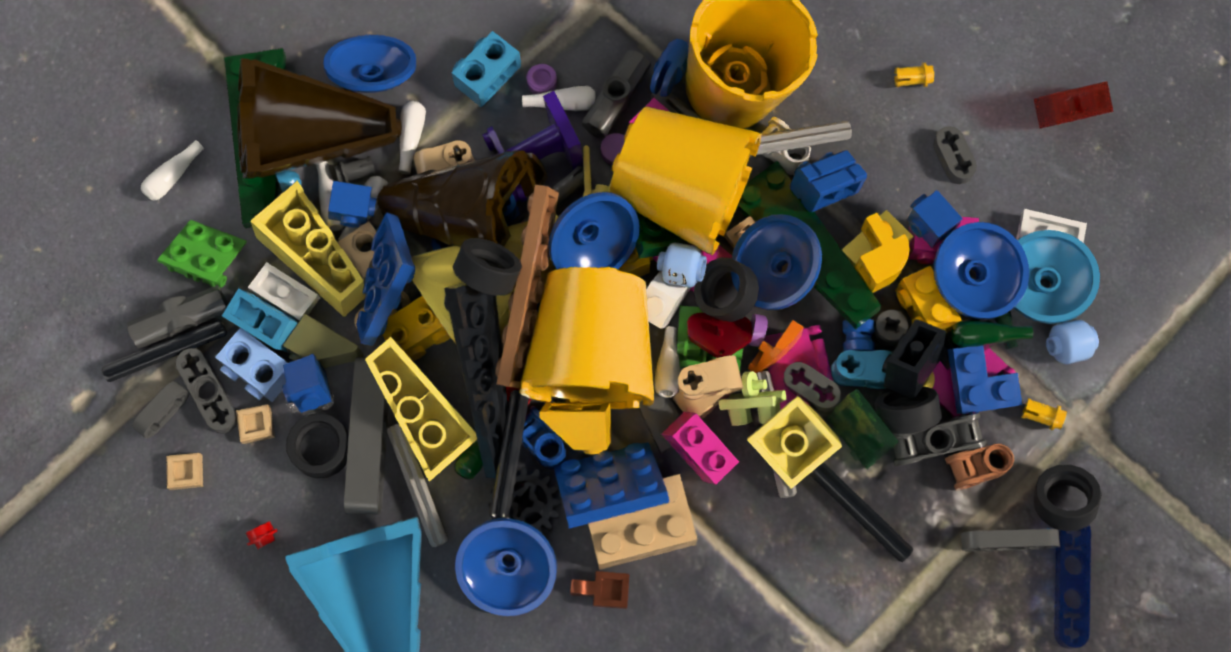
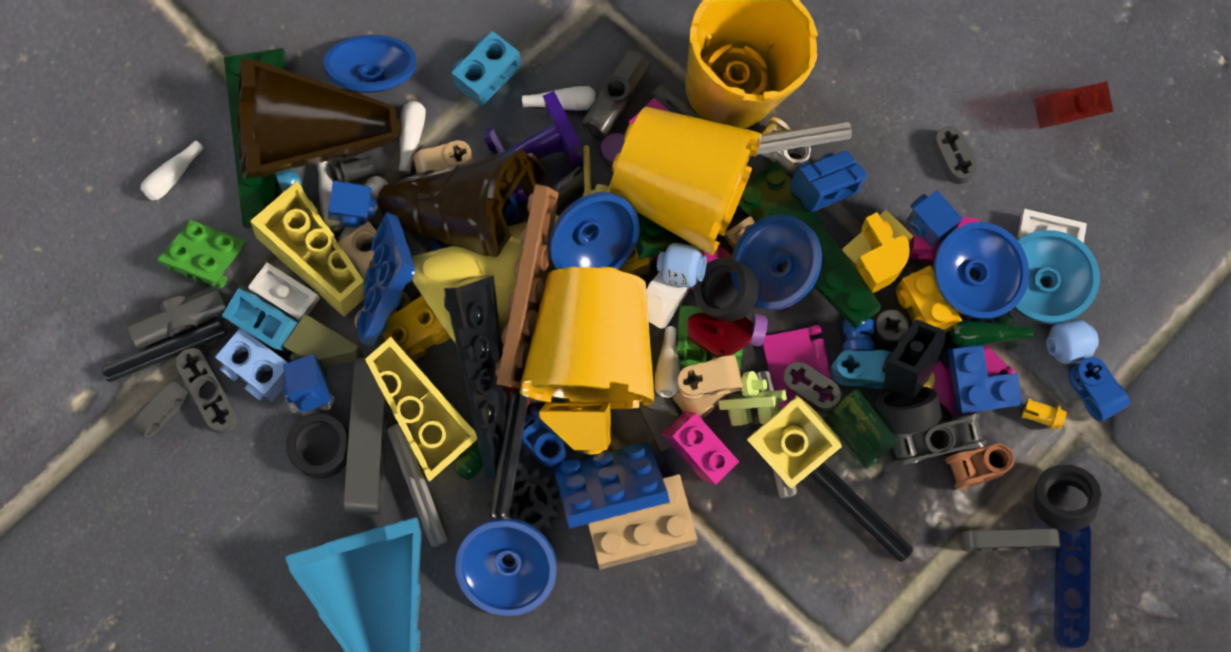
(184, 471): tan tile -> none
(255, 424): tan tile -> none
(261, 535): red plate -> none
(487, 267): black tyre -> none
(541, 79): medium lavender tile -> none
(608, 589): copper plate -> none
(670, 67): blue arm -> none
(770, 355): orange slope -> none
(914, 75): yellow pin -> none
(1100, 392): none -> blue piece

